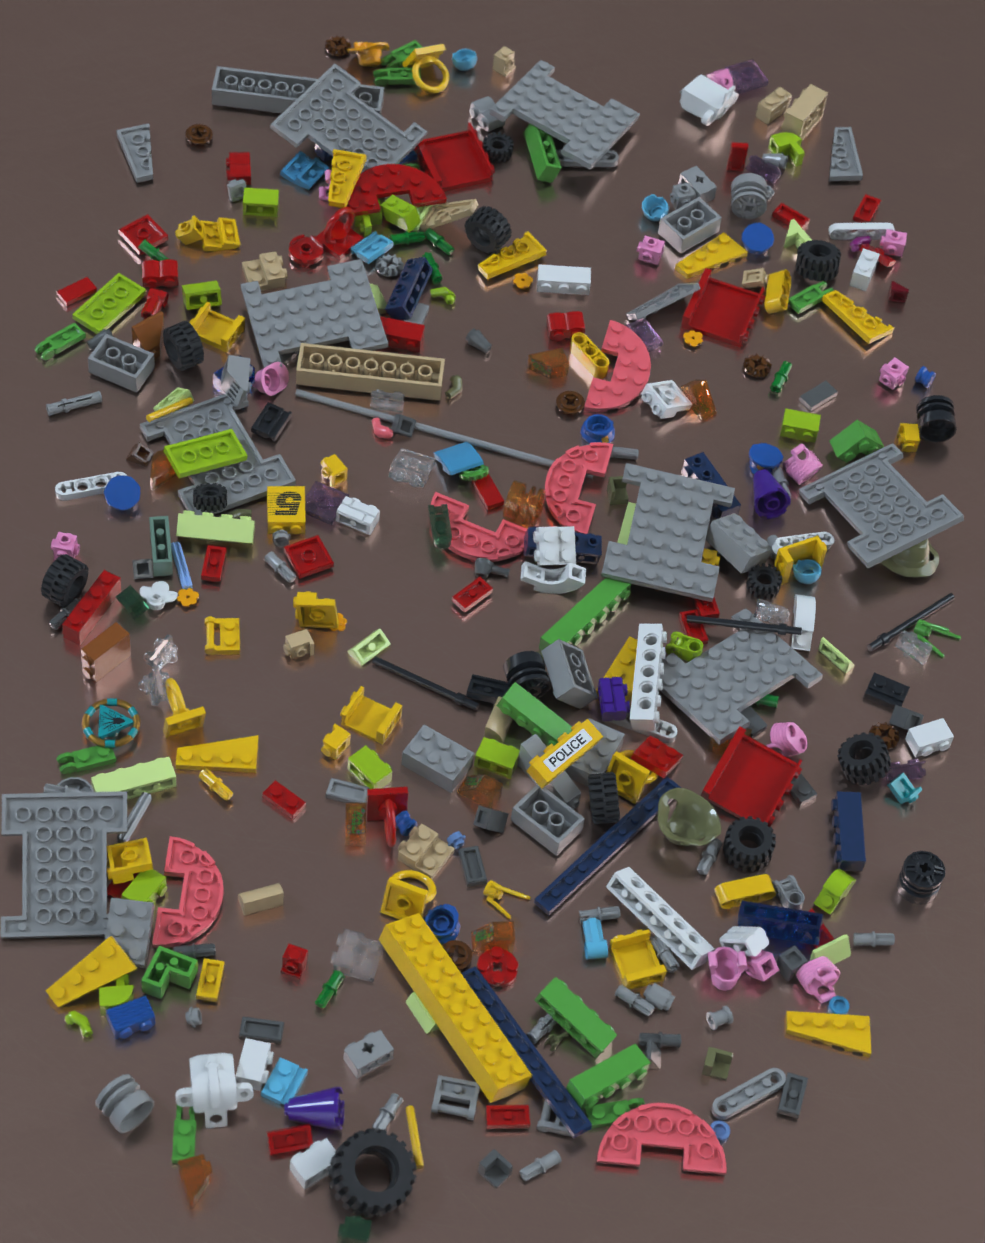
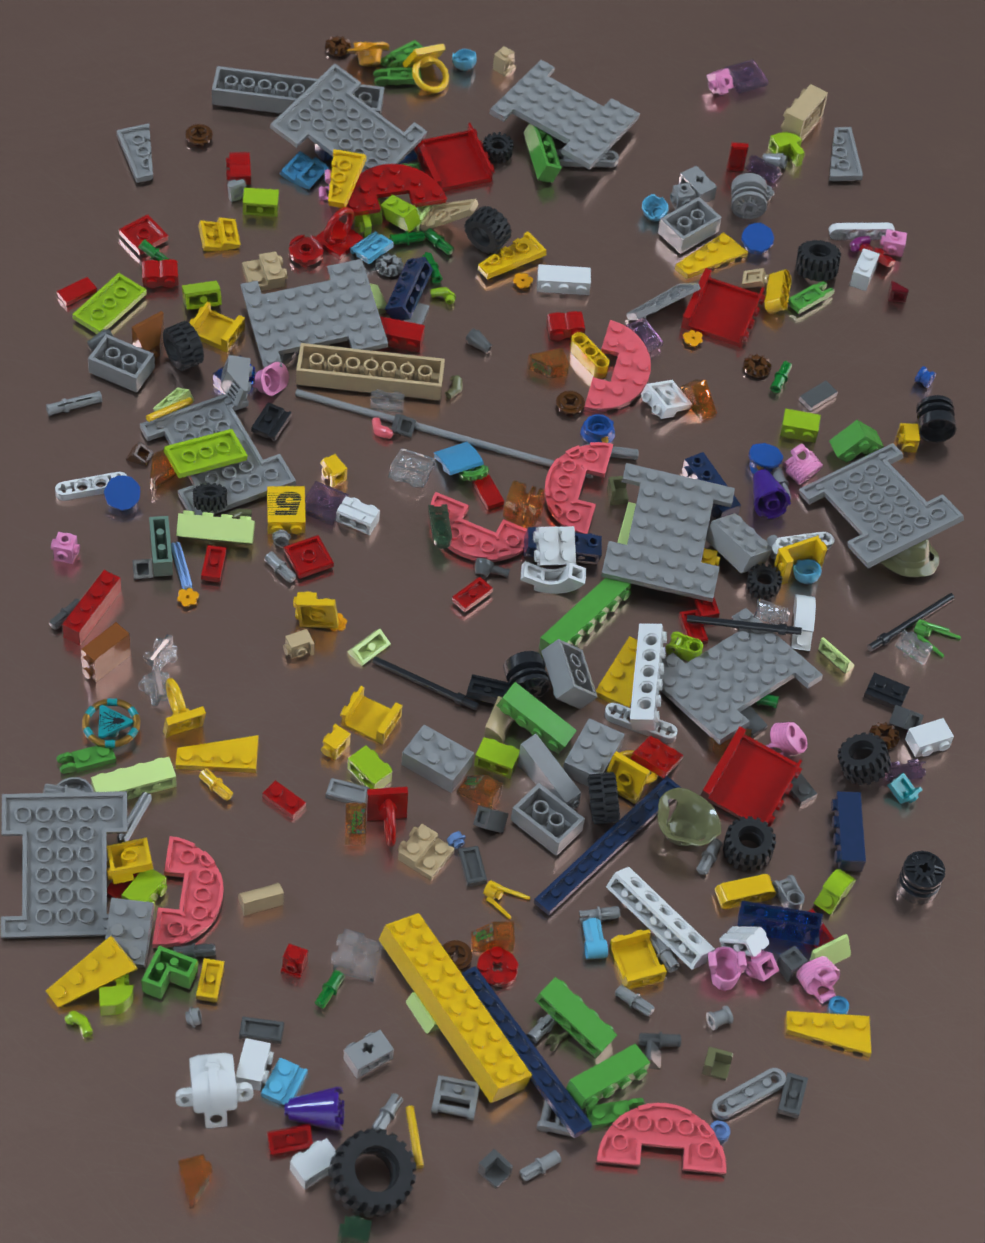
(60, 341): bright green hinge -> none
(64, 580): black tyre -> none
(124, 1103): light grey wheel -> none
(130, 1017): blue brick -> none
(132, 602): clear green brick -> none
(155, 301): red piece -> none
(158, 595): white plate -> none
(184, 1136): bright green hinge -> none
(190, 231): yellow brick -> none
(228, 636): yellow plate -> none
(404, 898): yellow tile -> none
(405, 823): blue wheel -> none
(443, 922): blue hat -> none
(480, 111): light grey brick -> none
(507, 1116): red plate -> none
(564, 753): yellow brick -> none
(612, 699): dark purple brick -> none
(650, 250): bright pink brick -> none
(659, 997): light grey brick -> none
(707, 99): white piece -> none
(773, 105): tan brick -> none
(786, 214): red tile -> none
(795, 235): yellowish green slope -> none
(856, 317): yellow wing -> none
(866, 209): red plate -> none
(873, 939): light grey axle -> none
(893, 373): bright pink brick -> none

